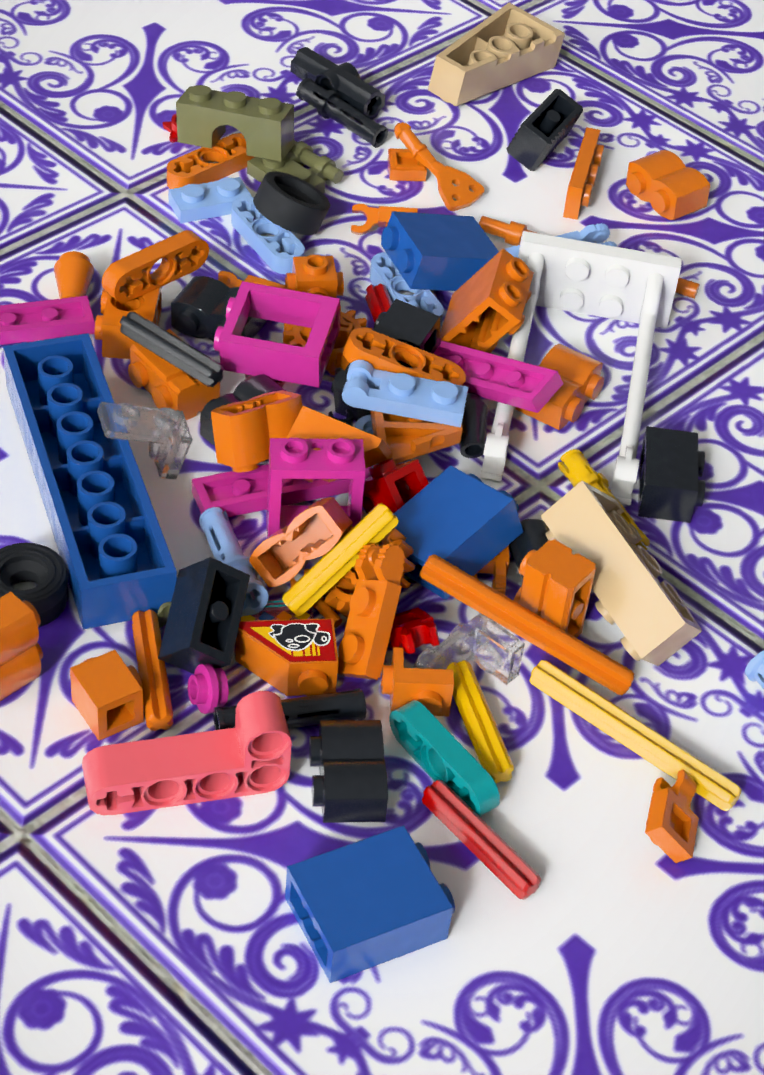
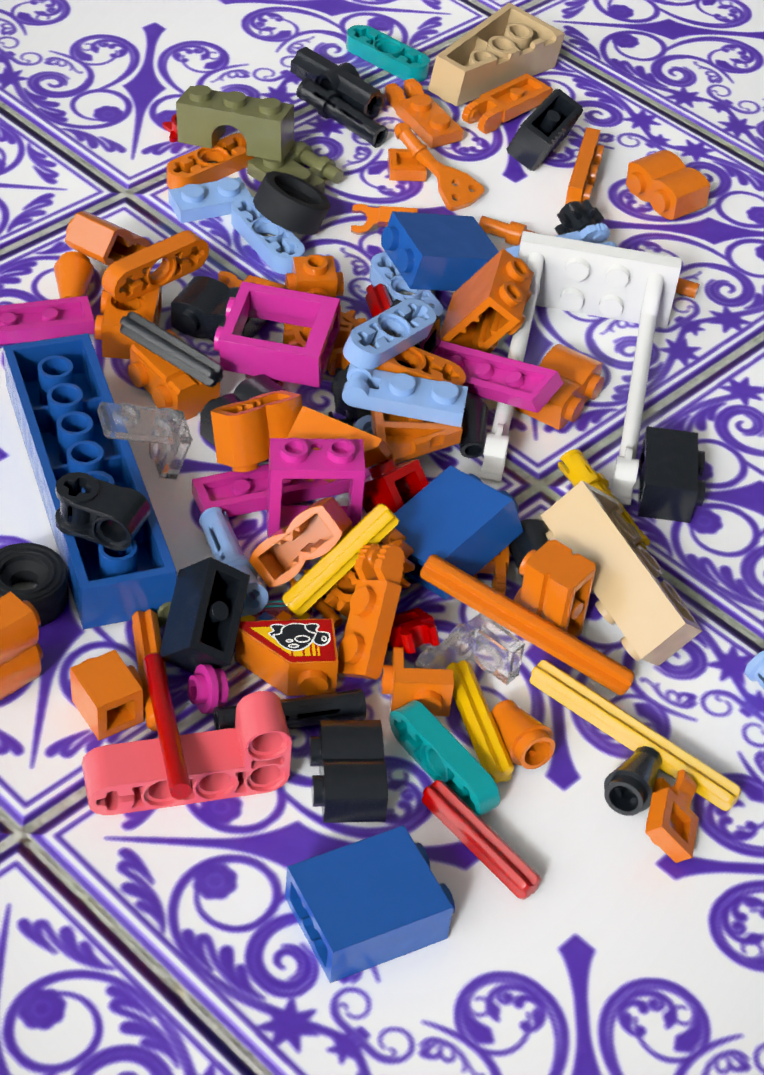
(101, 514): none -> black piece
(102, 238): none -> orange brick
(167, 727): none -> red bar
(387, 53): none -> teal beam
(395, 319): none -> light blue beam
(423, 114): none -> orange hinge
(506, 102): none -> orange hinge
(525, 737): none -> orange cone
(577, 216): none -> black gear
(633, 782): none -> black cone

